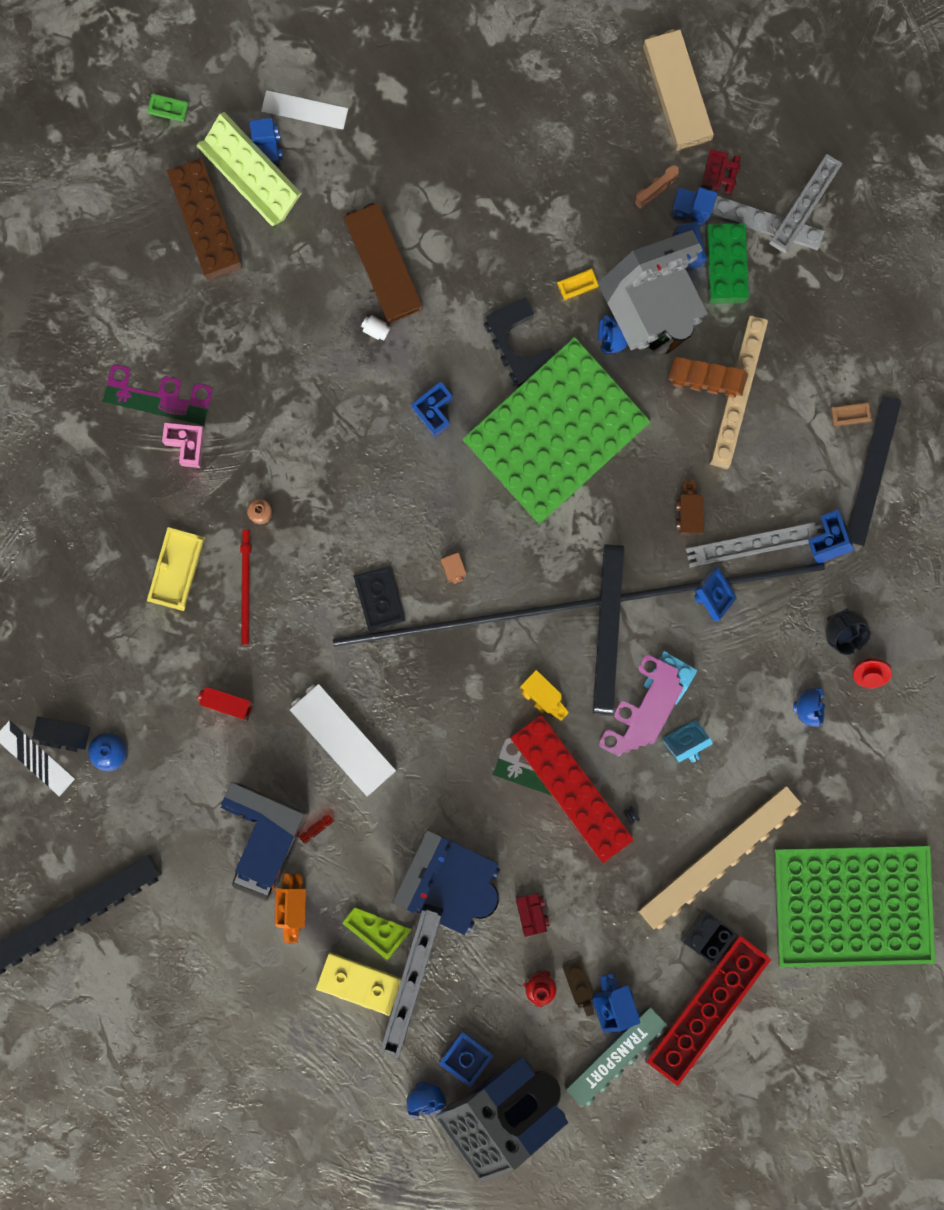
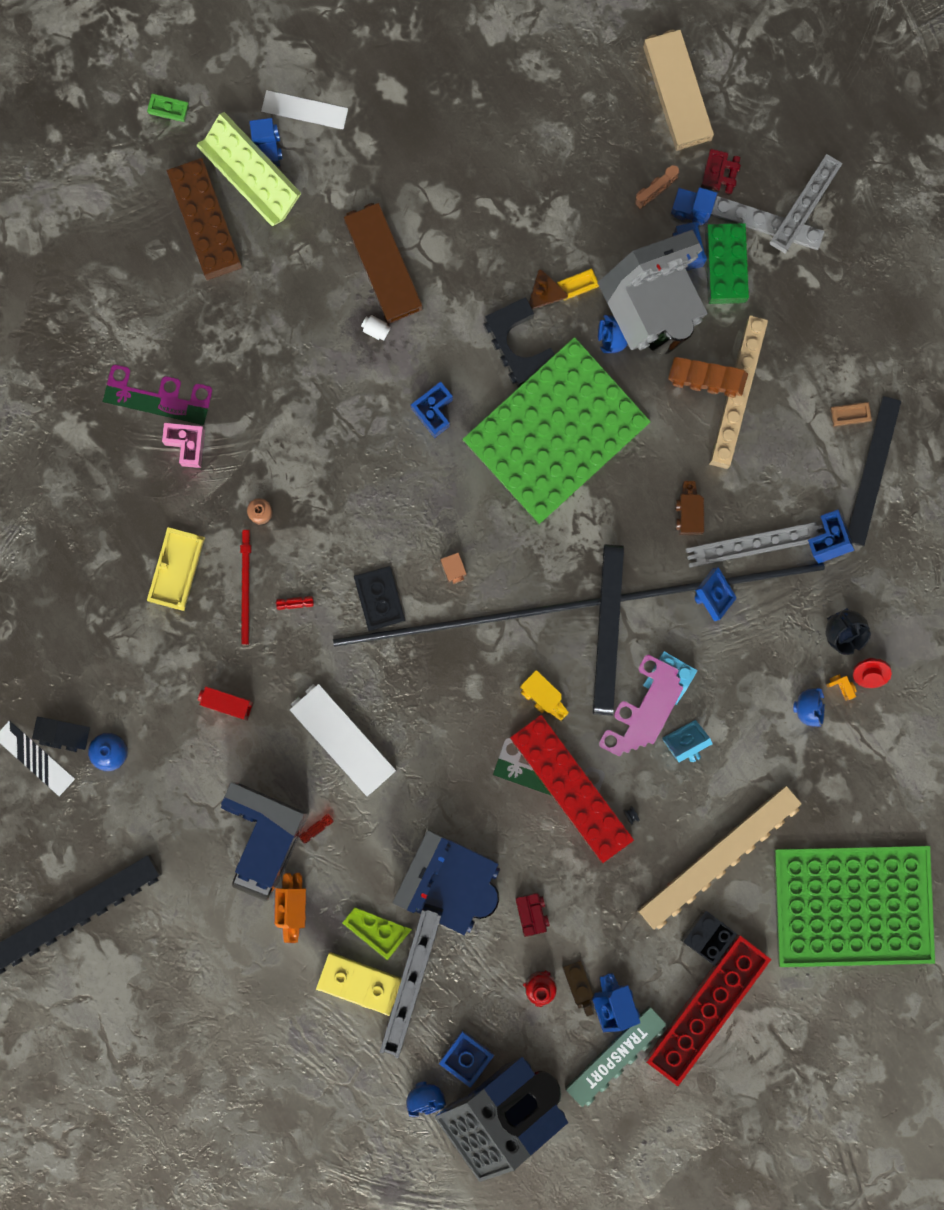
(292, 603): none -> red axle
(545, 291): none -> reddish brown piece
(846, 687): none -> light orange bracket

